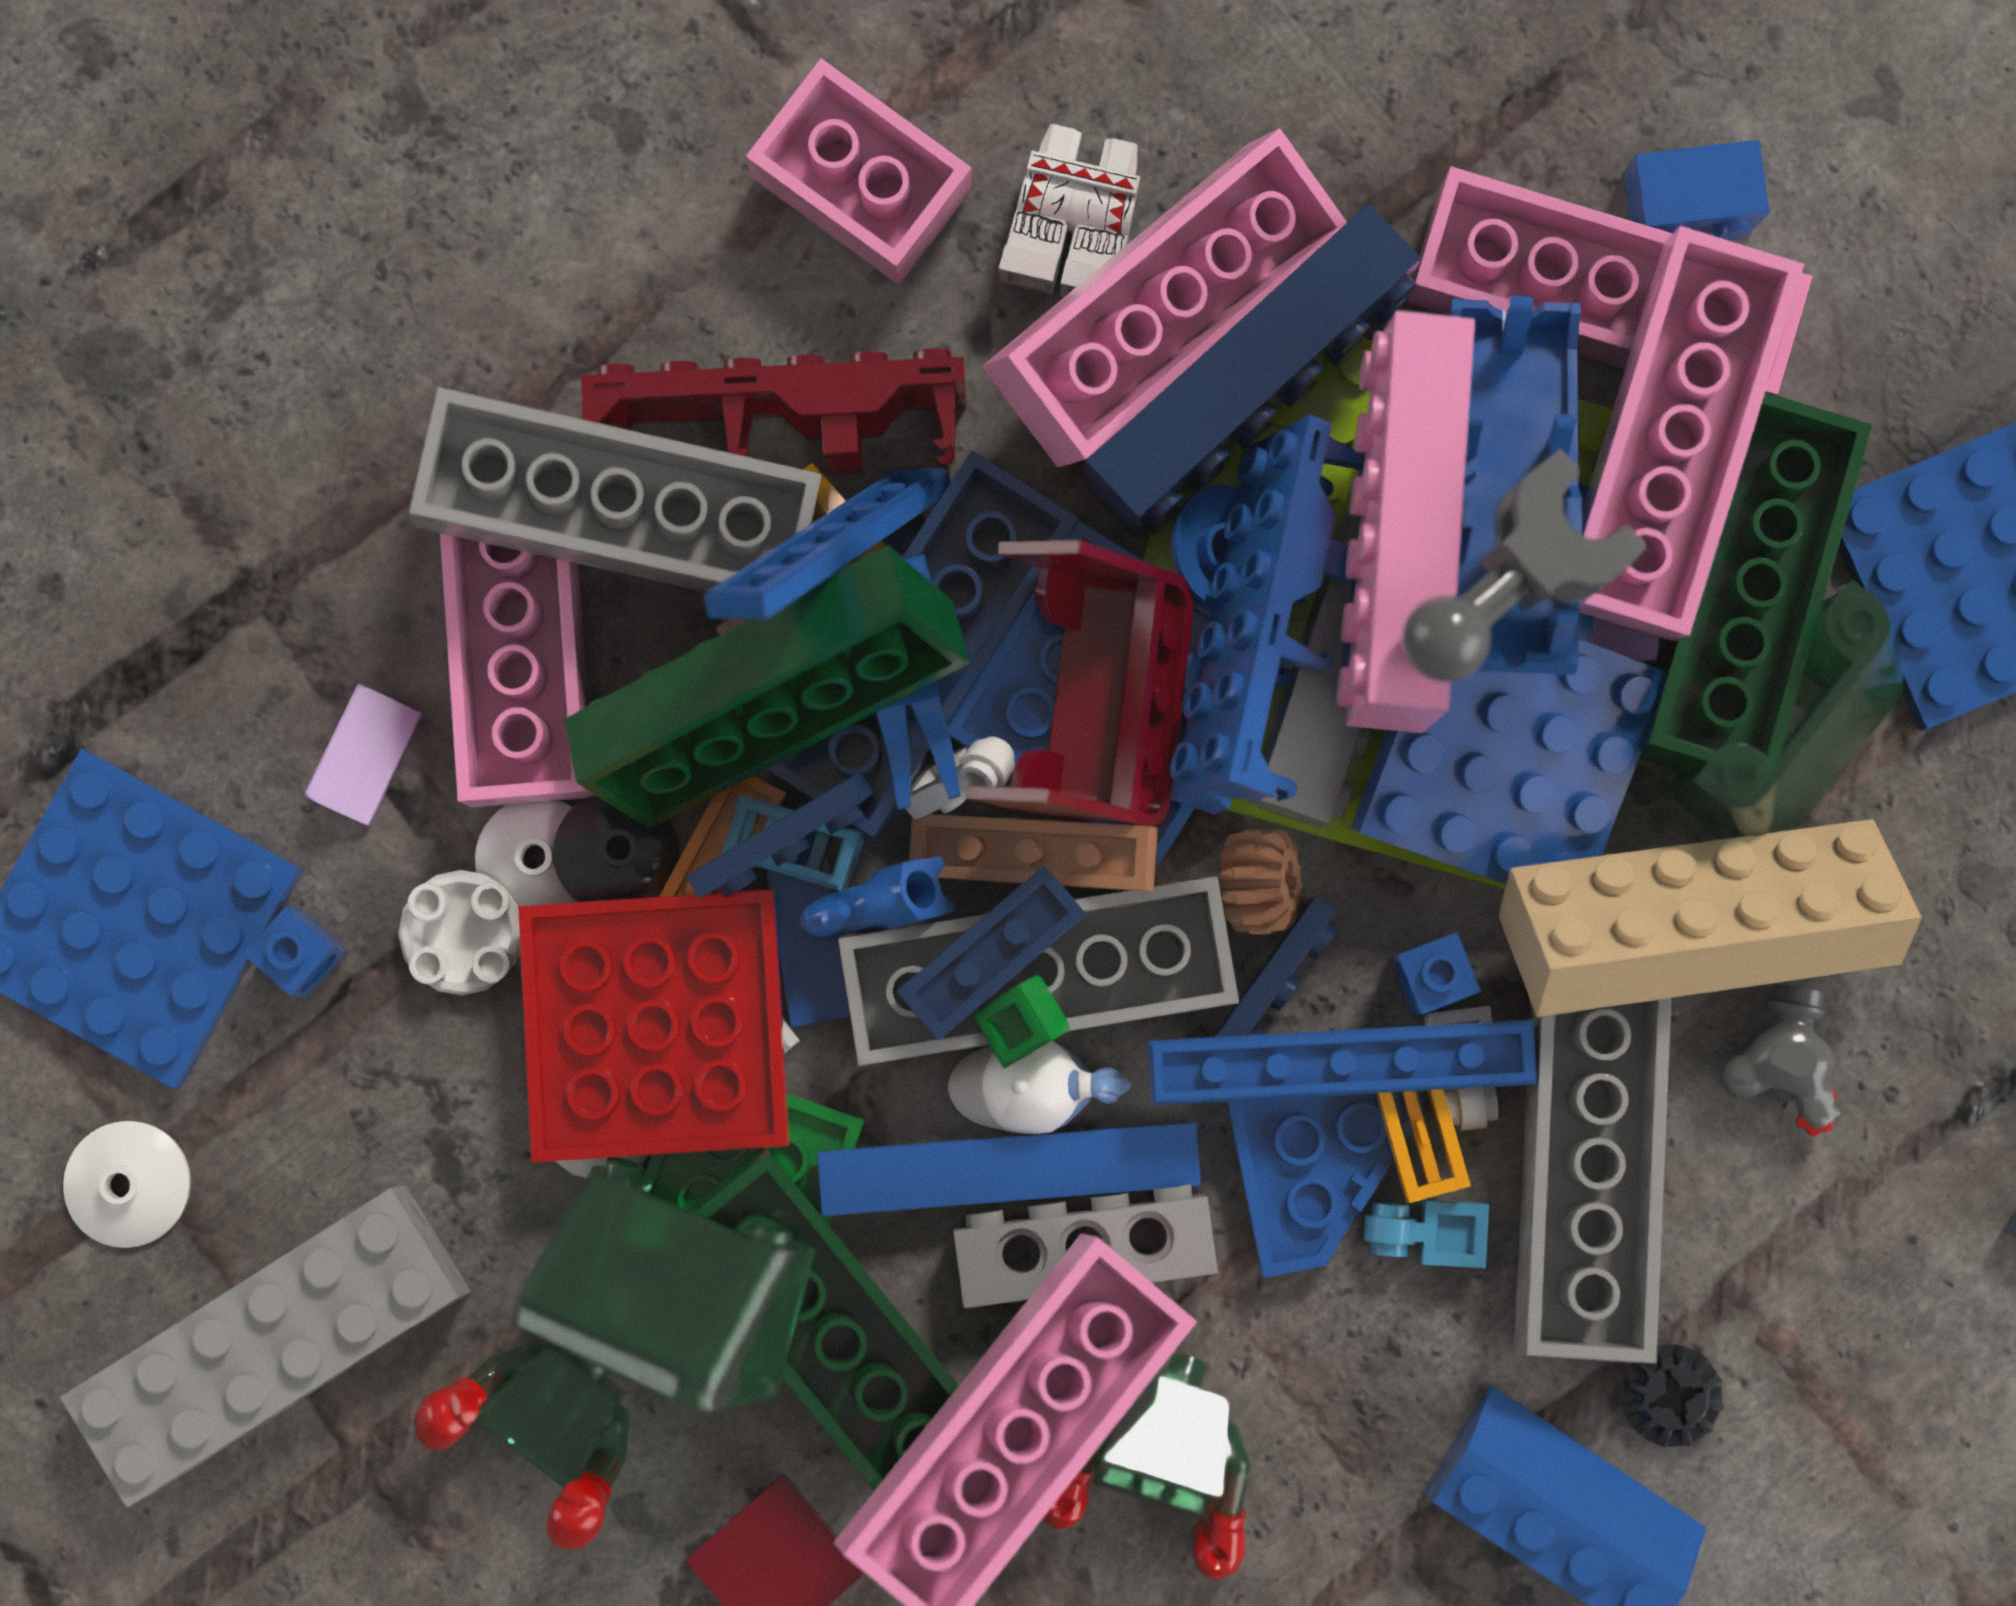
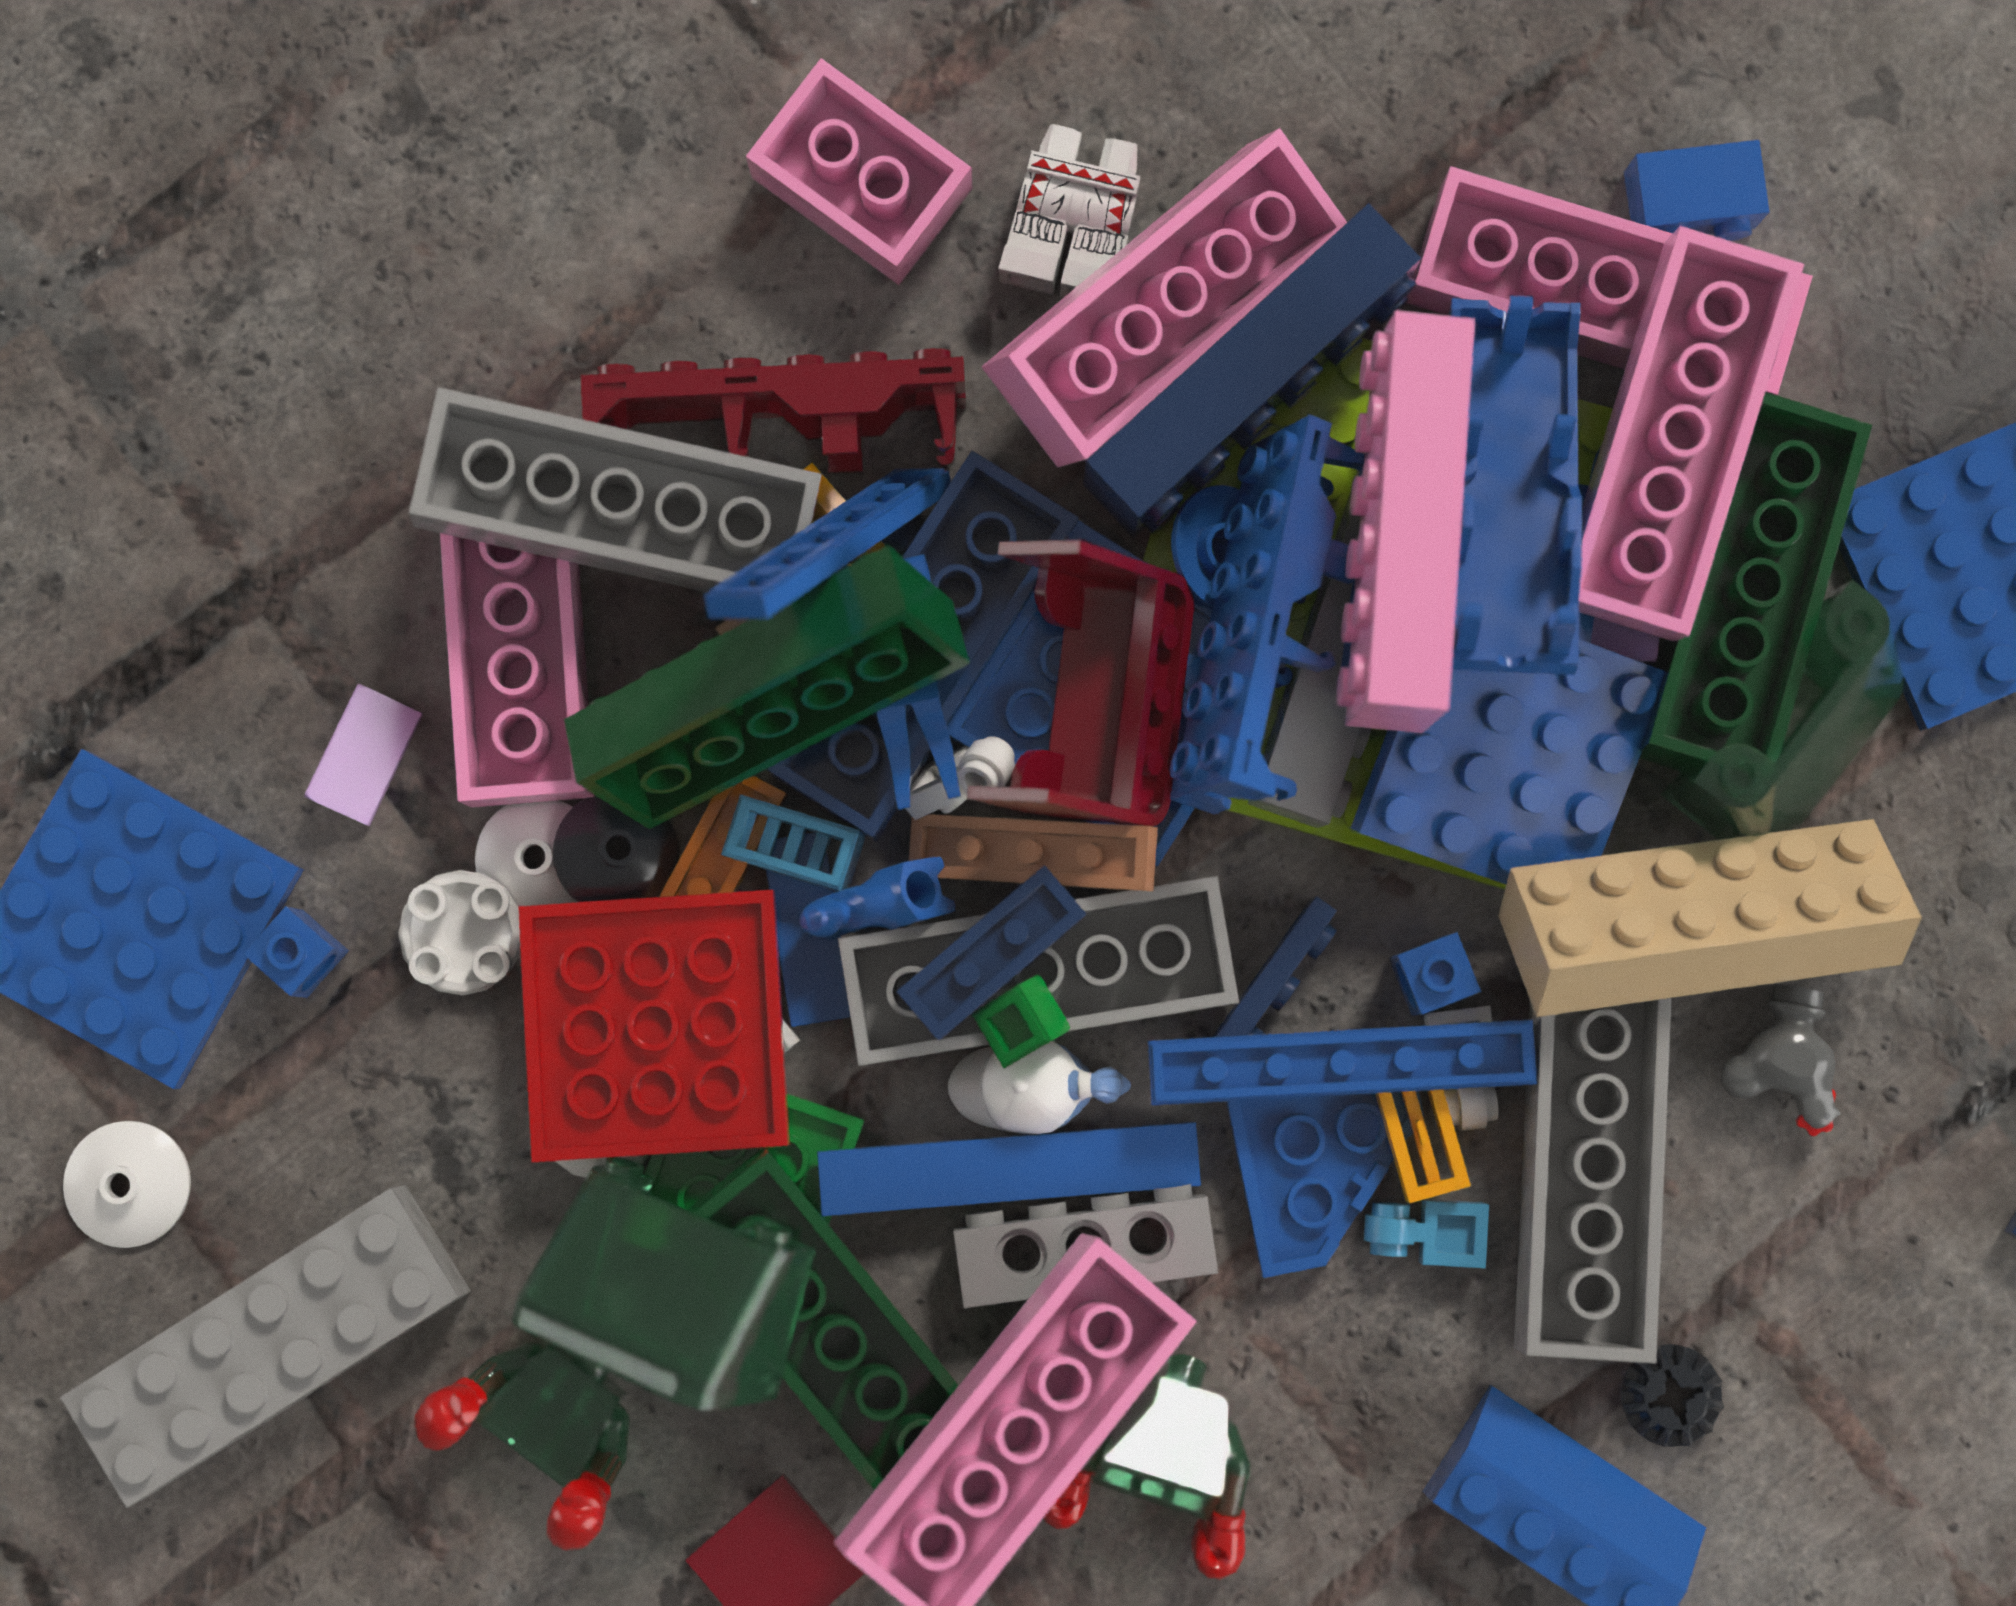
(782, 838): dark blue plate -> none
(1260, 881): nougat gear -> none
(1531, 561): dark grey piece -> none

